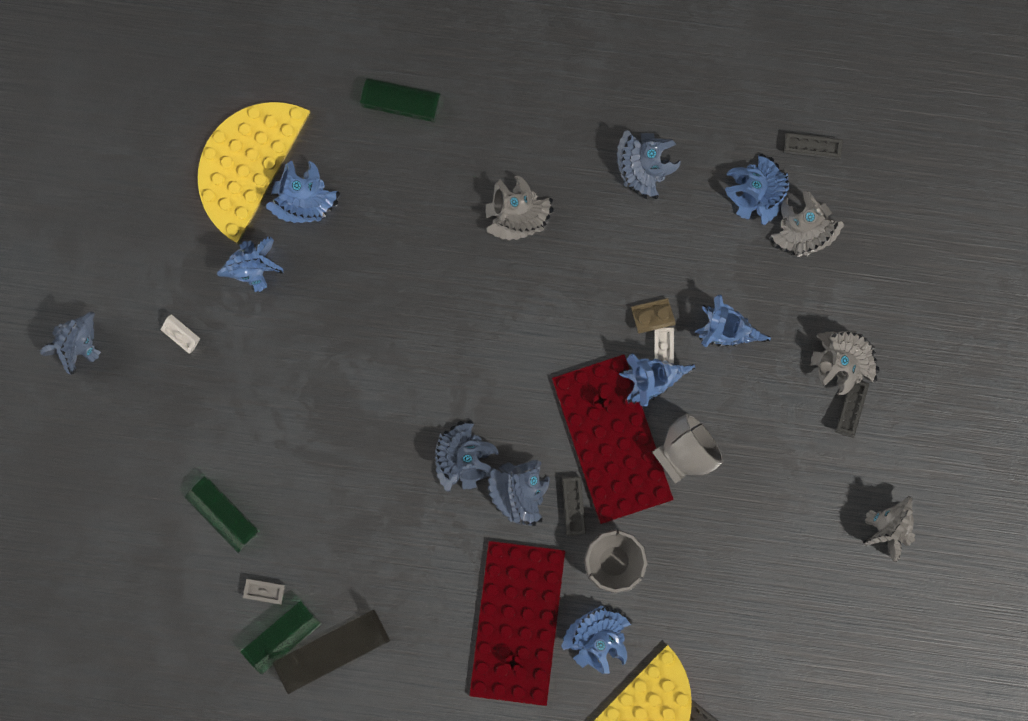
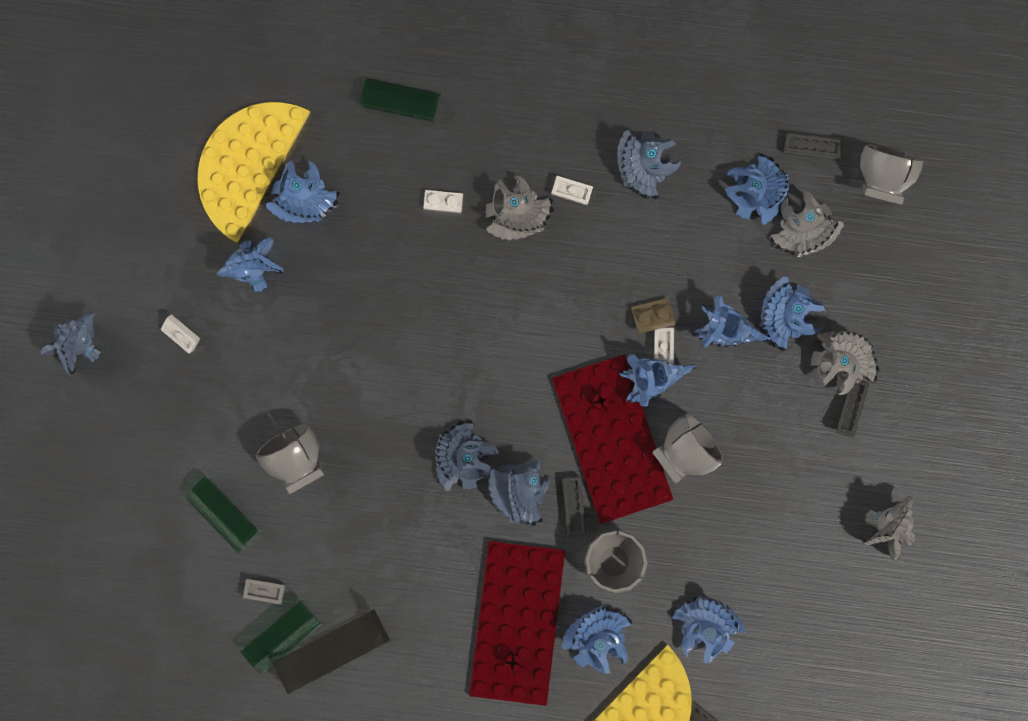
(292, 457): none -> light grey plate
(443, 201): none -> white plate
(572, 190): none -> white plate
(707, 622): none -> medium blue piece
(785, 313): none -> medium blue piece
(888, 172): none -> light grey plate

